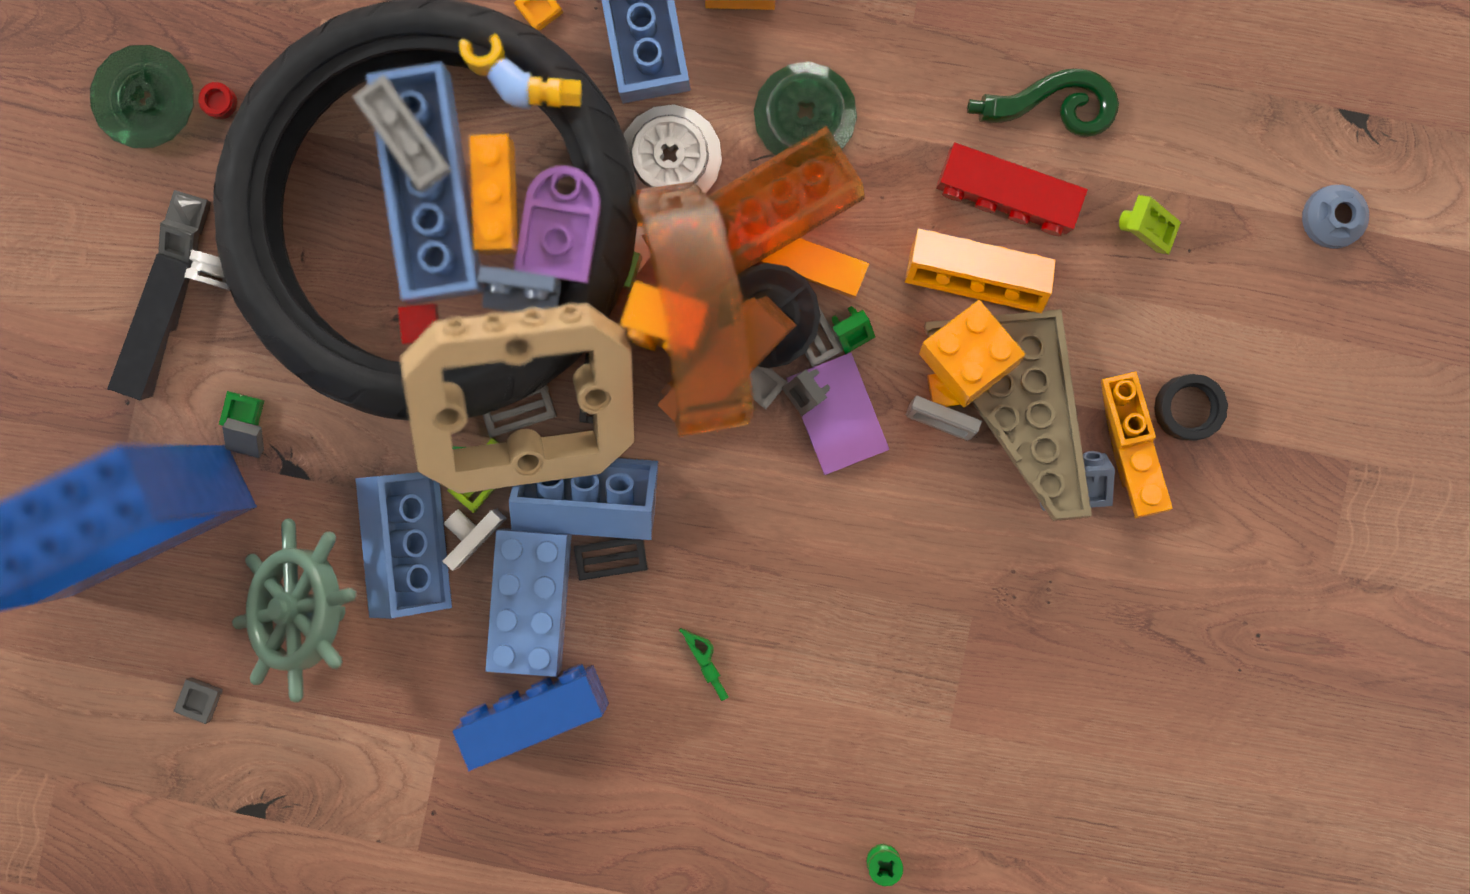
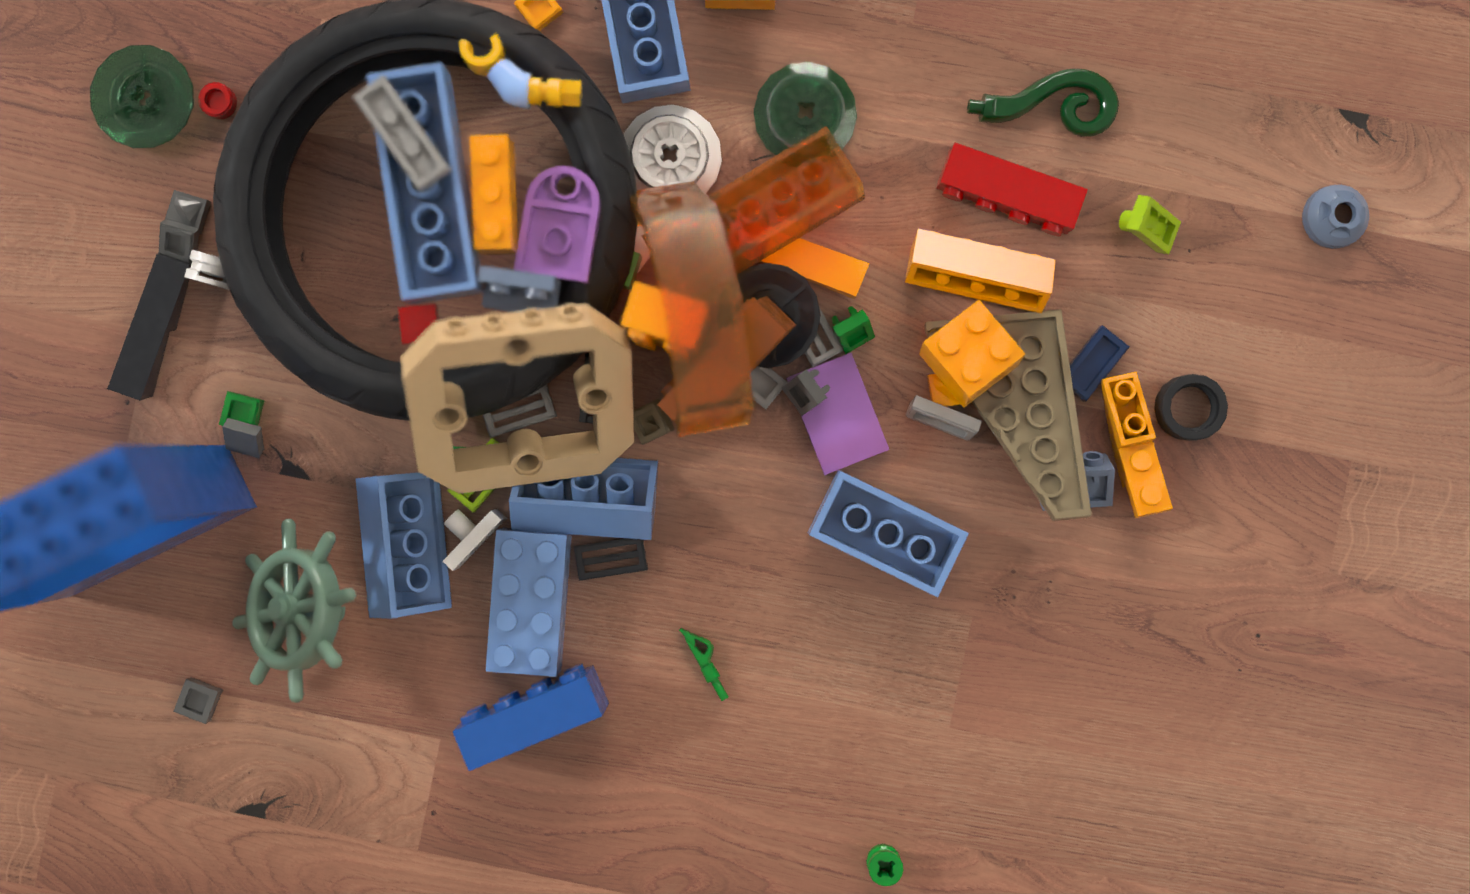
(651, 422): none -> dark tan tile
(887, 533): none -> medium blue brick
(1095, 361): none -> dark blue tile

